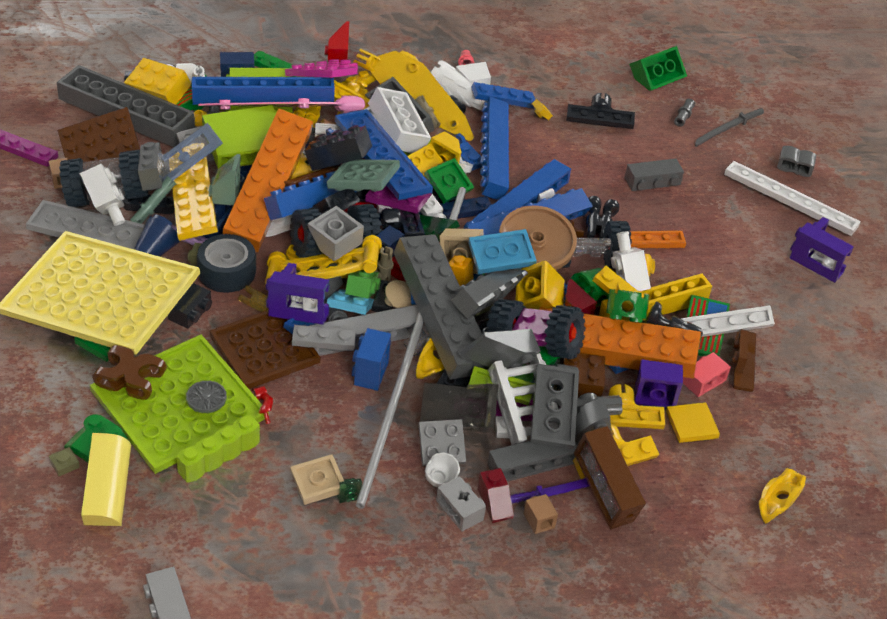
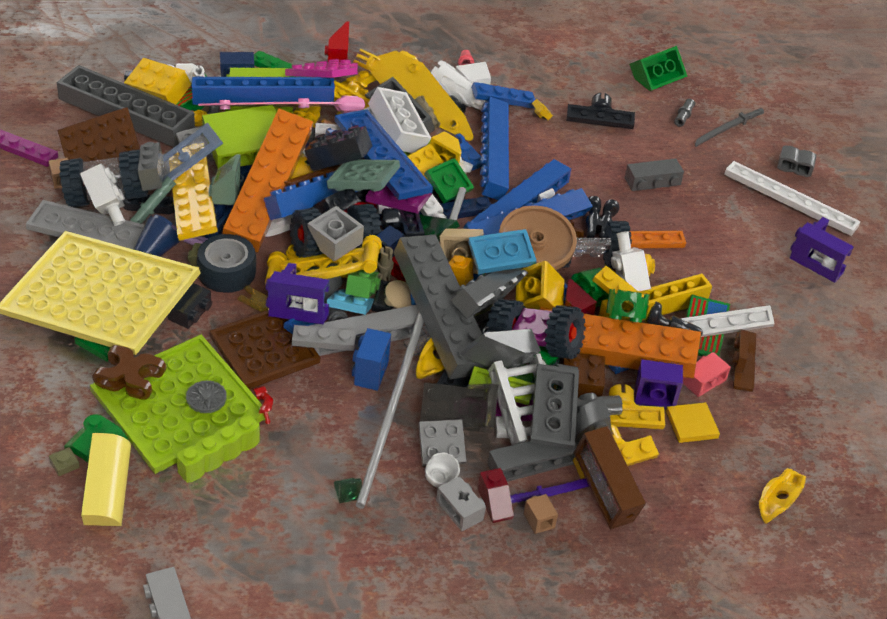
(317, 479): tan plate -> none

